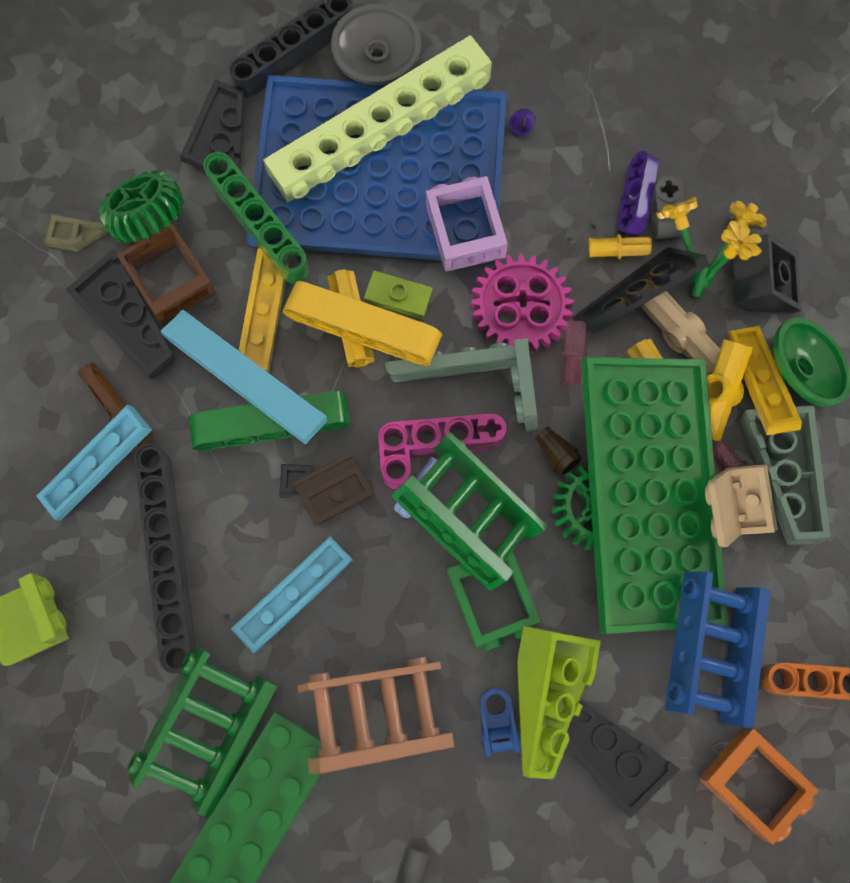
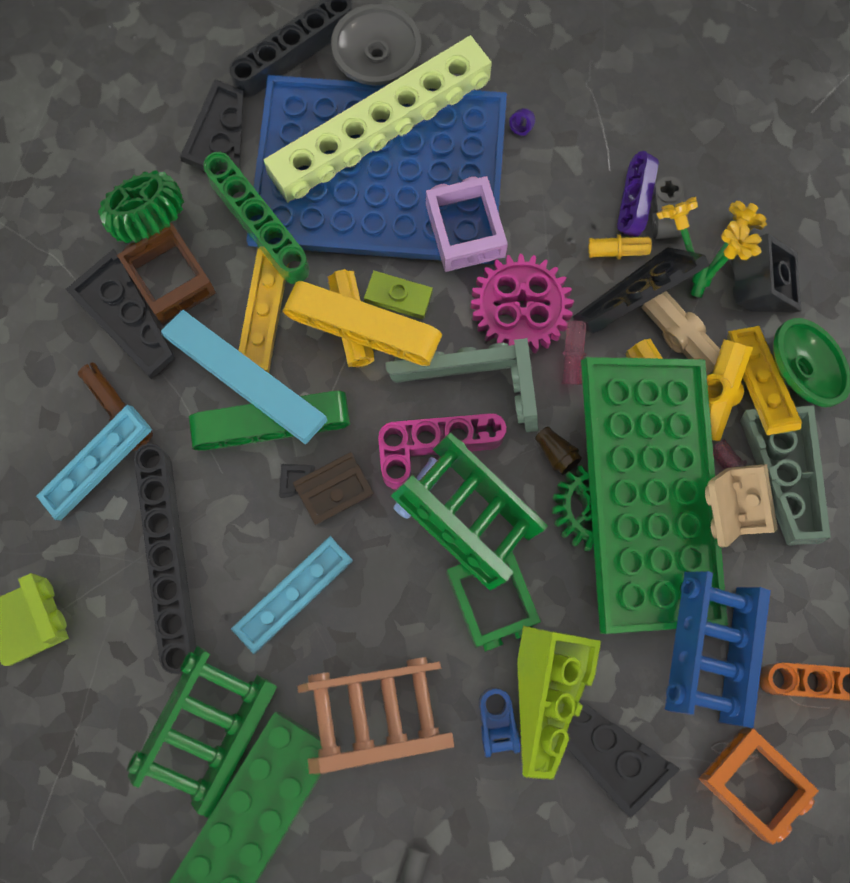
(72, 232): olive tile -> none

